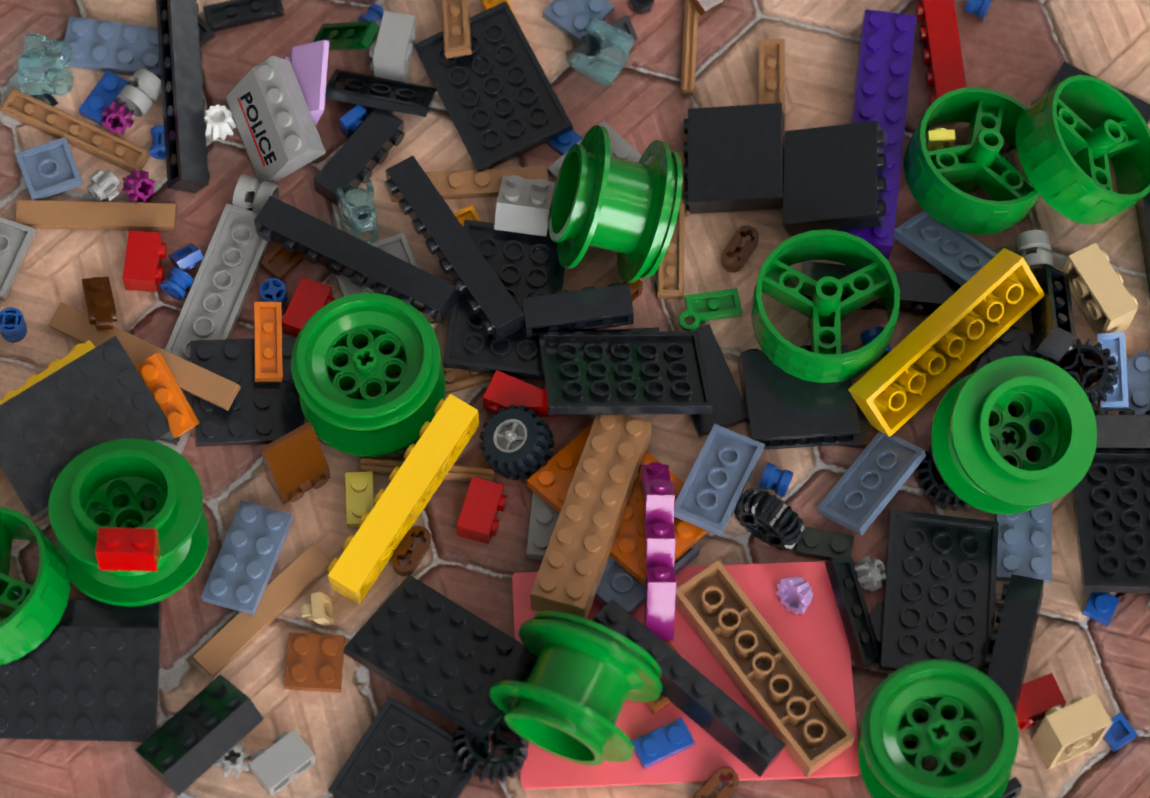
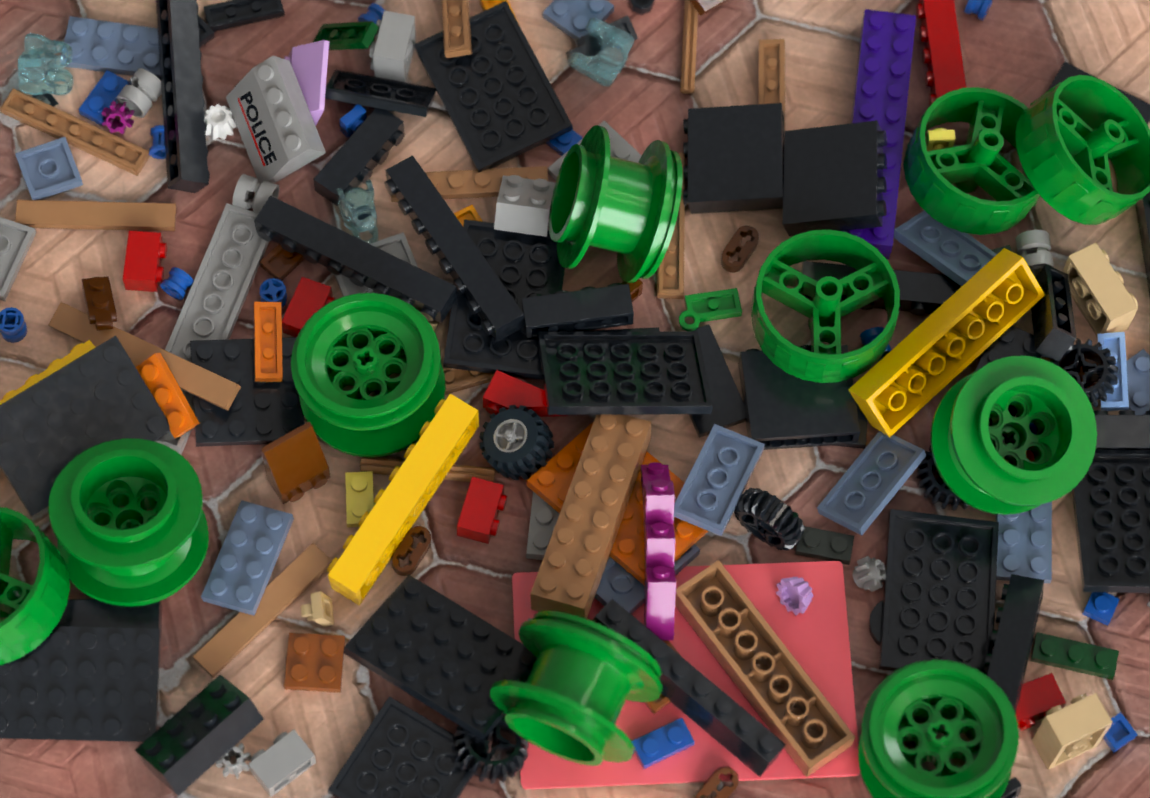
(103, 185): light grey gear -> none
(127, 549): red brick -> none
(138, 186): magenta gear -> none
(186, 257): blue plate -> none
(775, 479): blue wheel -> none
(853, 611): black plate -> none
(1074, 656): none -> dark green plate

